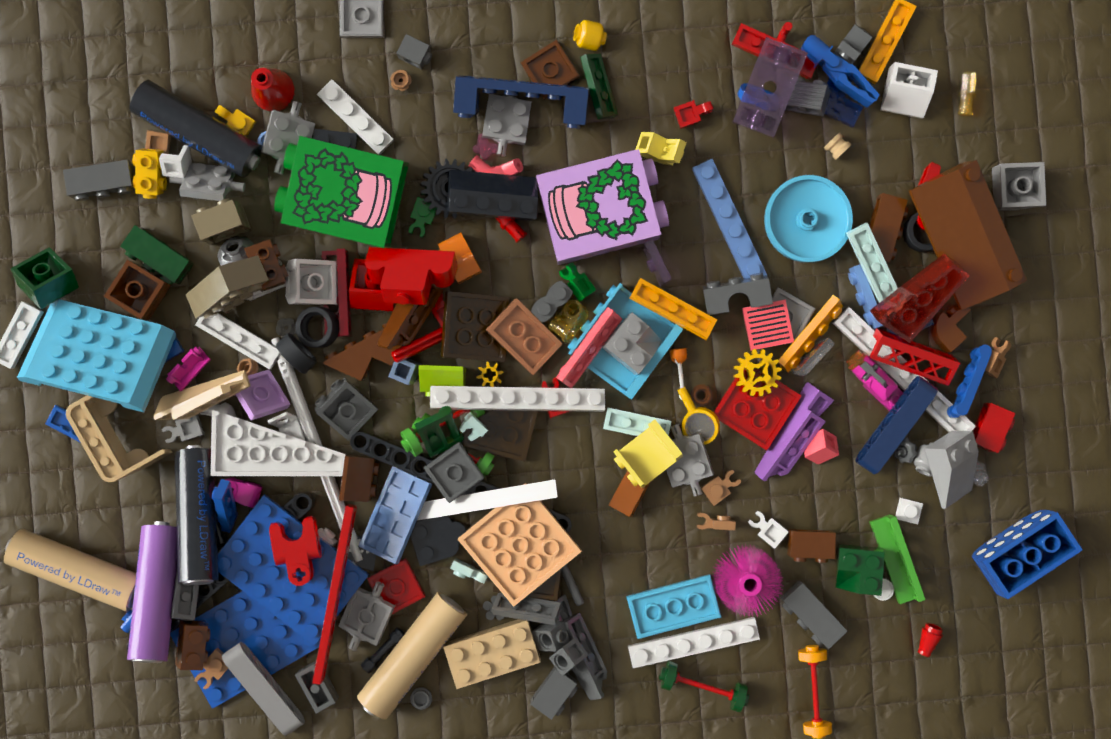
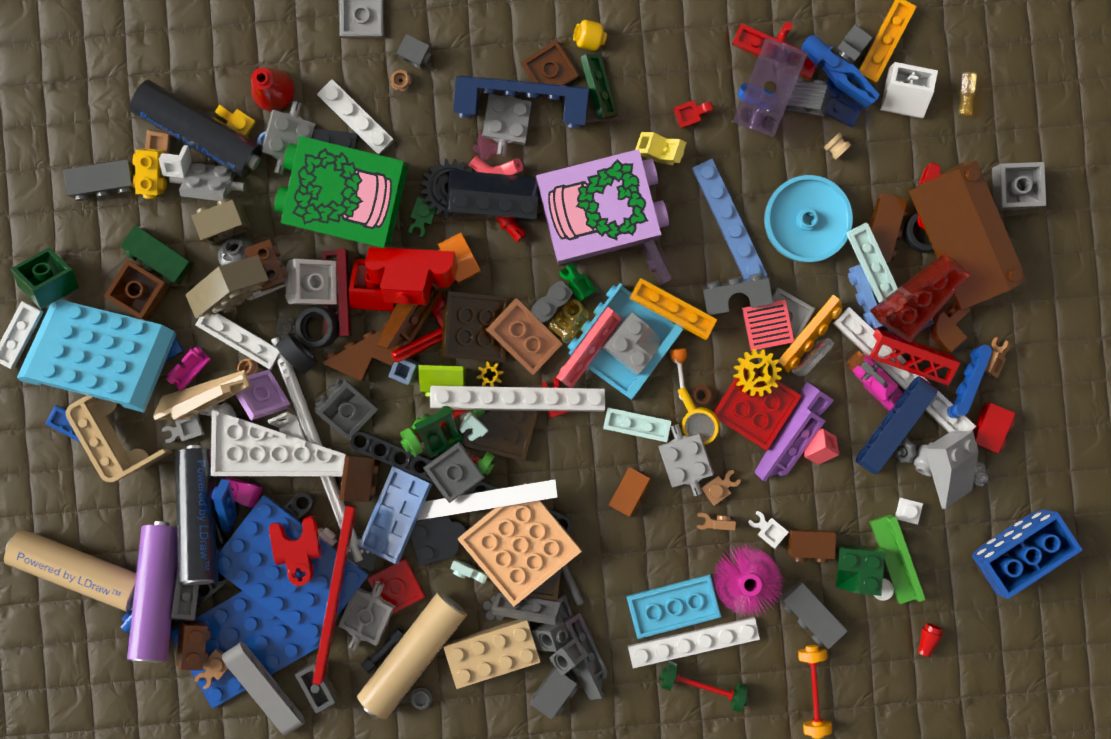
(648, 455): light yellow panel -> none

